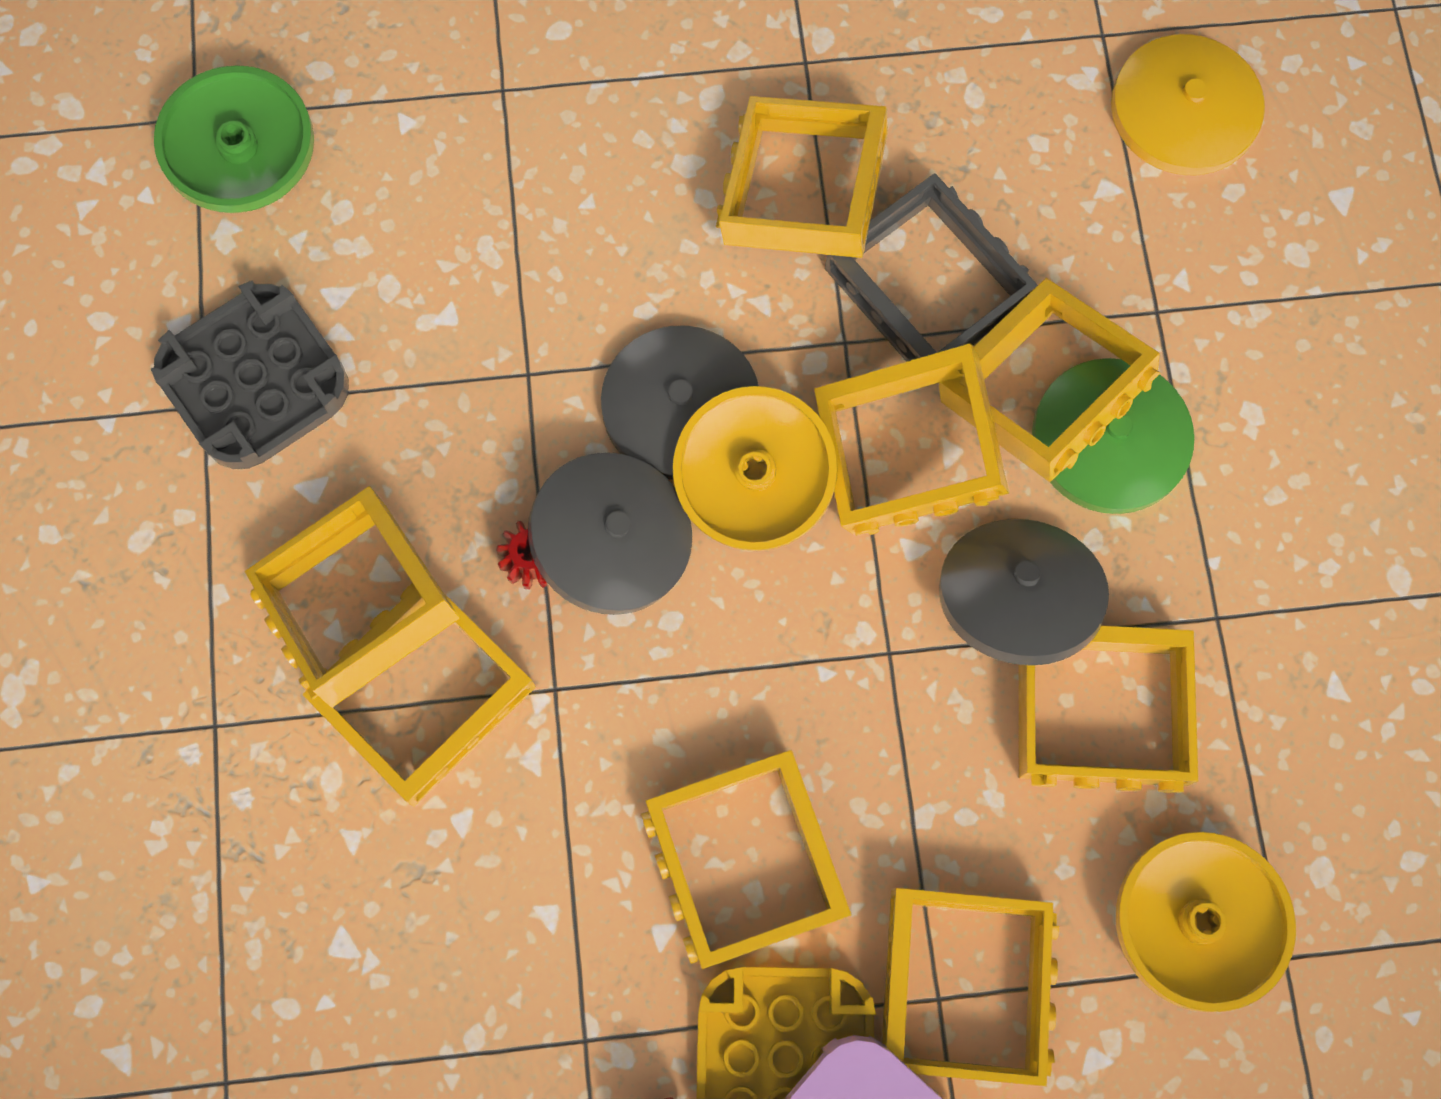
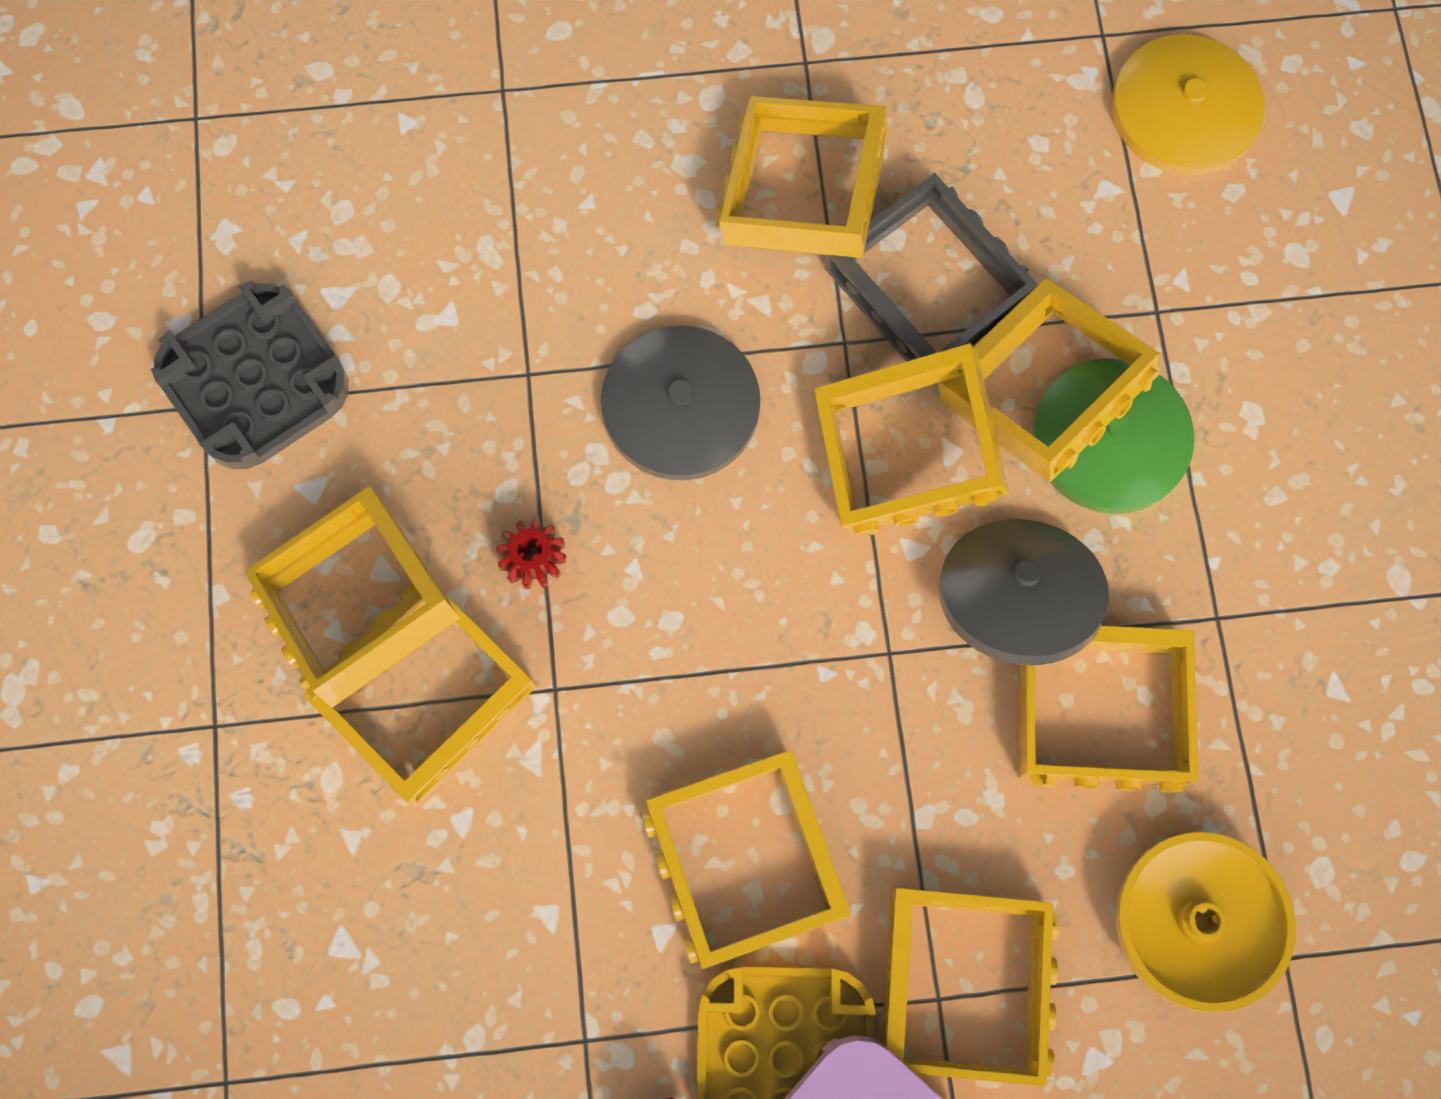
(234, 139): bright green dish -> none
(609, 533): dark grey dish -> none
(755, 468): yellow dish -> none

